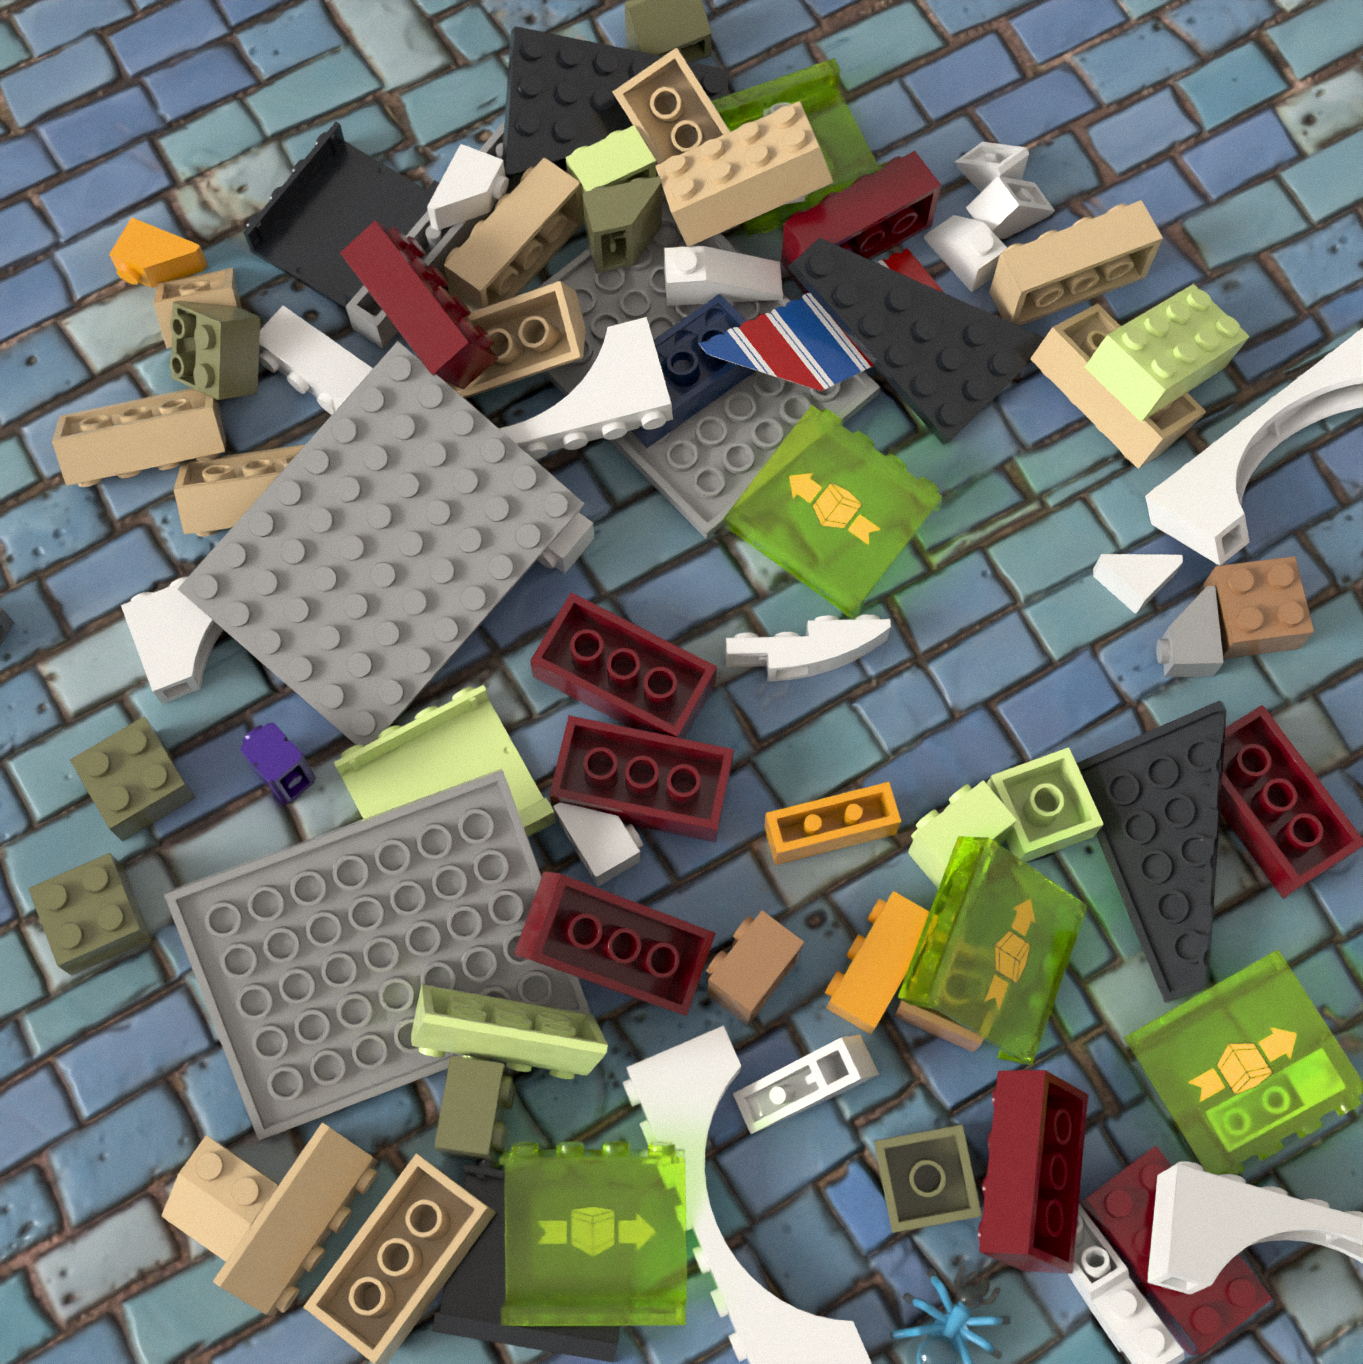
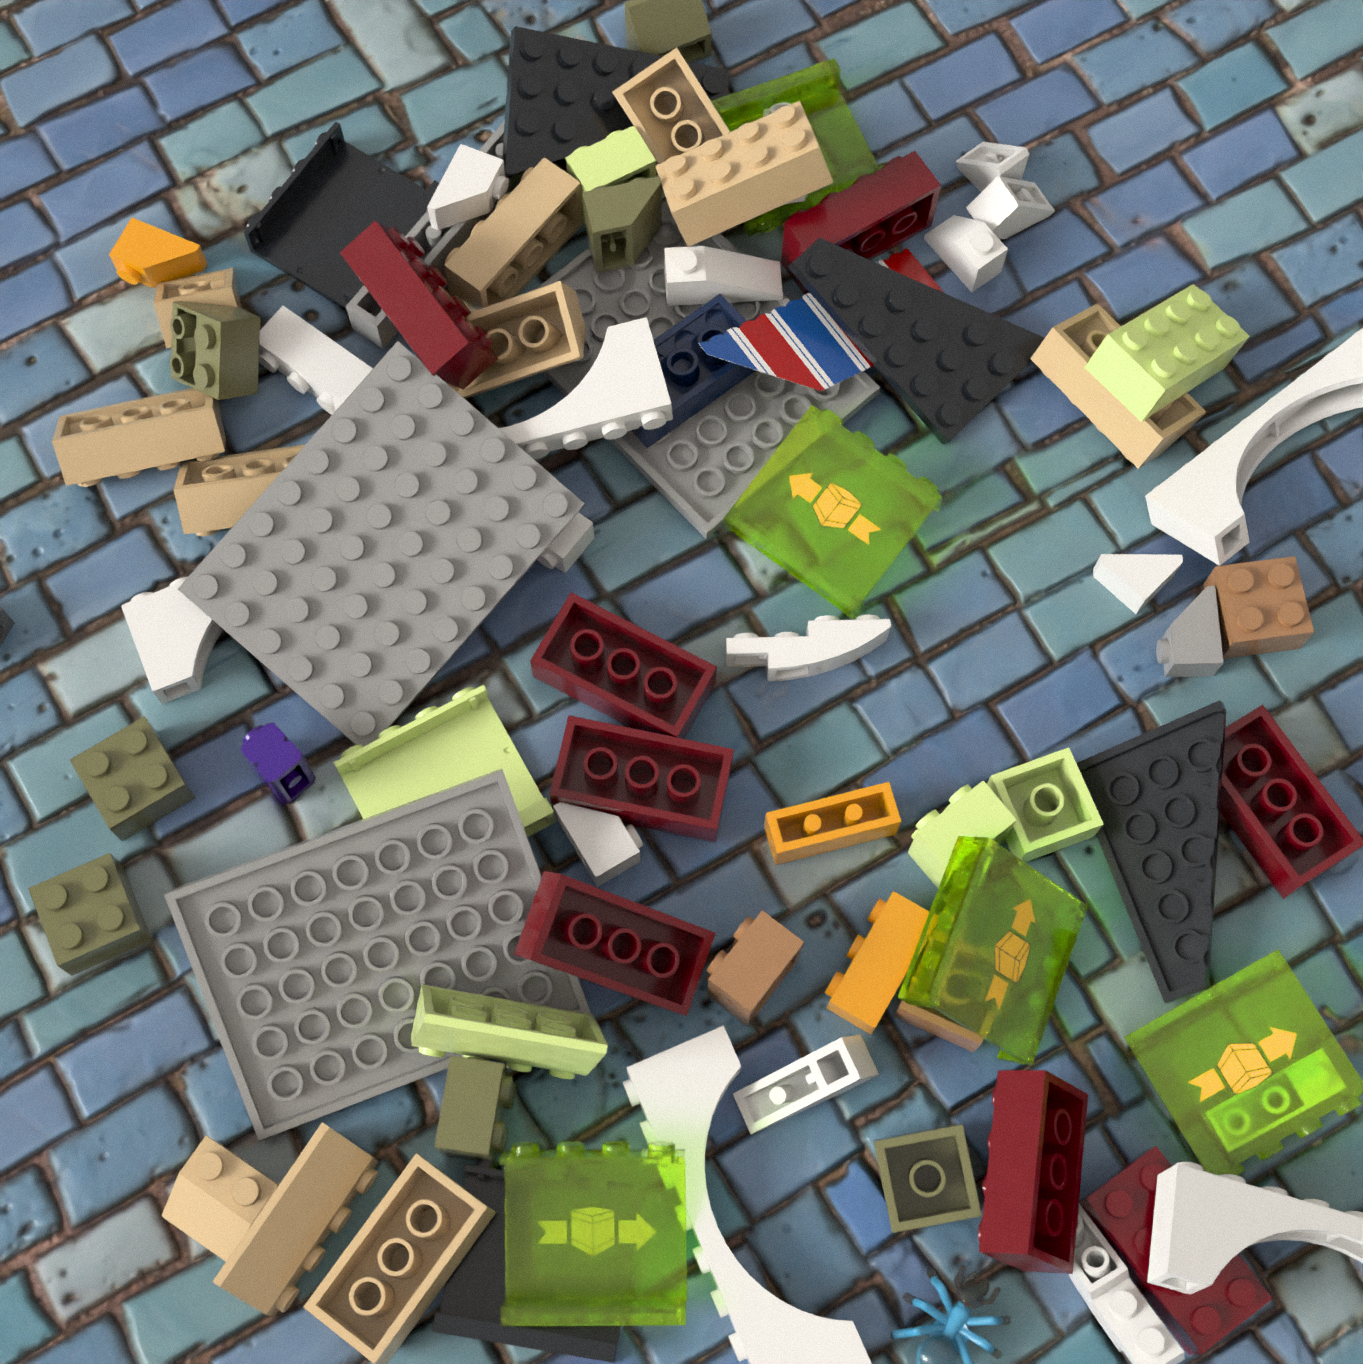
(1075, 263): tan brick -> none

